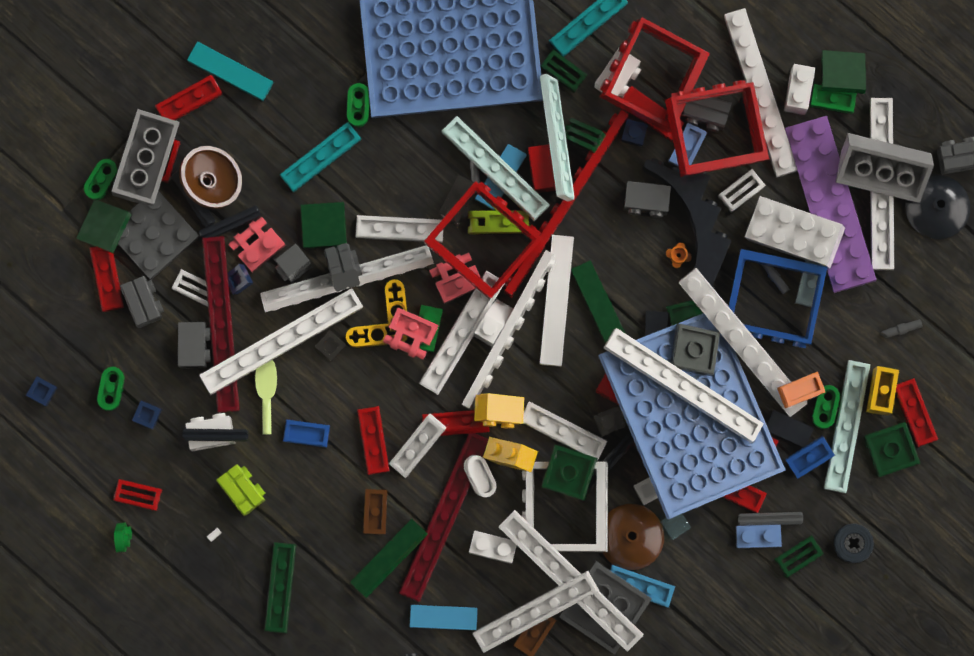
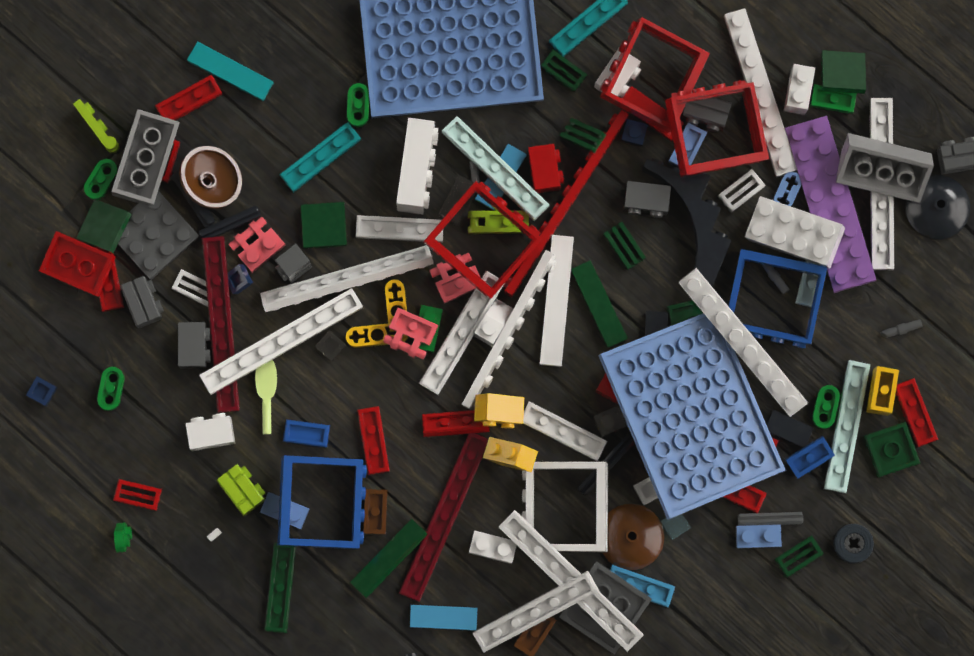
(77, 263): none -> red plate
(97, 126): none -> lime plate
(147, 415): dark blue plate -> none
(236, 435): black axle -> none
(285, 502): none -> blue window
(297, 512): none -> medium blue plate
(343, 266): dark grey brick -> none
(416, 165): none -> white brick
(417, 445): white tile -> none
(480, 476): white tile -> none
(557, 137): light aqua tile -> none
(569, 472): dark green tile -> none
(615, 230): none -> dark green tile
(677, 261): orange plate -> none
(683, 385): white plate -> none
(695, 349): pearl dark grey tile -> none
(783, 185): none -> medium blue beam
(801, 390): orange tile -> none

